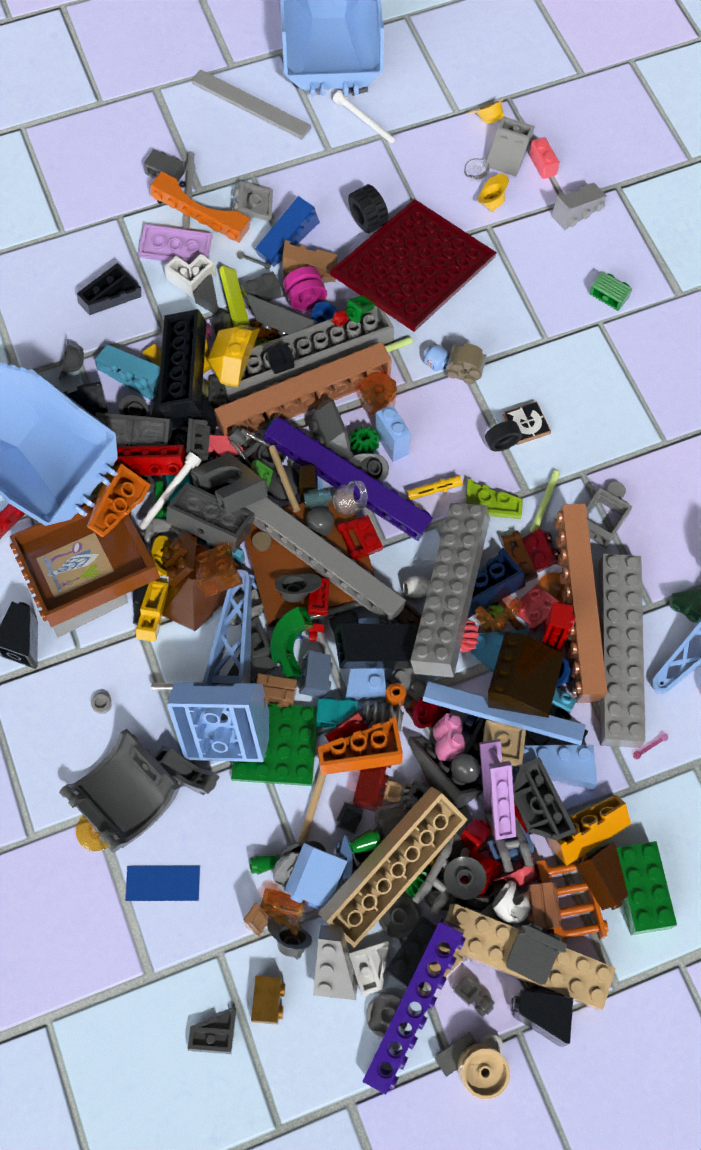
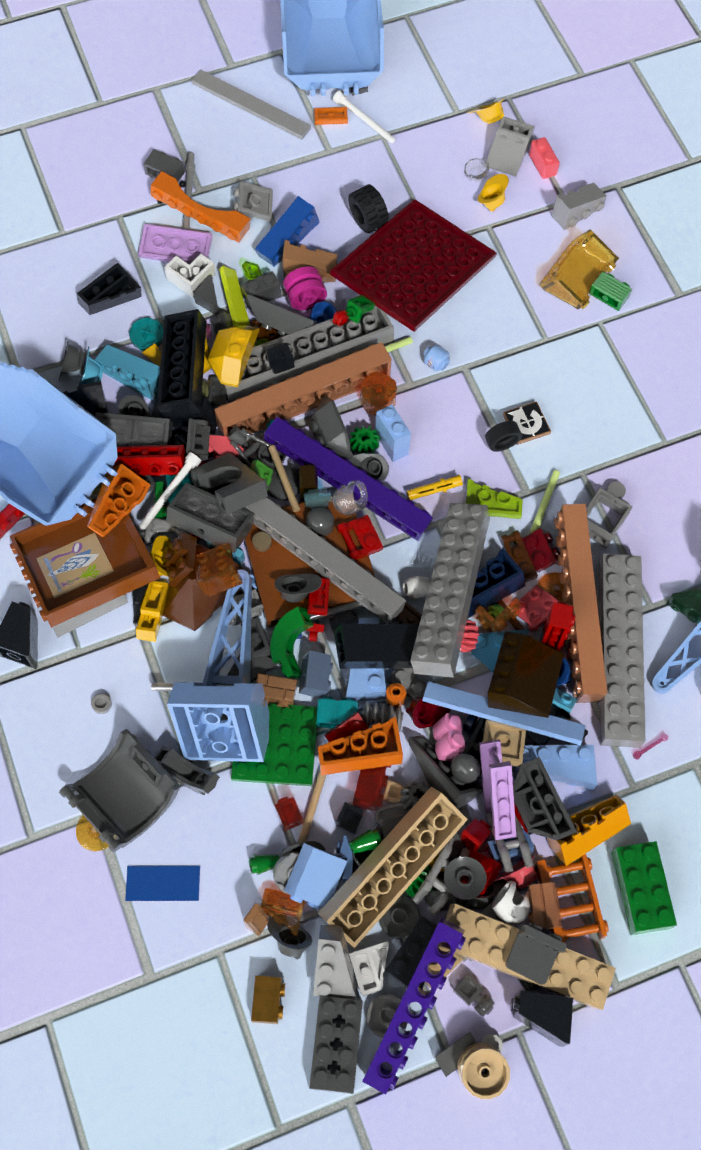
(92, 371): none -> medium azure piece
(146, 333): none -> teal tile
(213, 1035): dark grey wing -> none
(241, 255): dark grey hinge -> none
(251, 270): none -> clear neon green plate
(288, 813): none -> clear red brick
(332, 115): none -> orange tile
(346, 1056): none -> dark grey brick
(466, 363): dark tan brick -> none
(578, 269): none -> clear yellow windscreen
(604, 876): reddish brown slope -> none

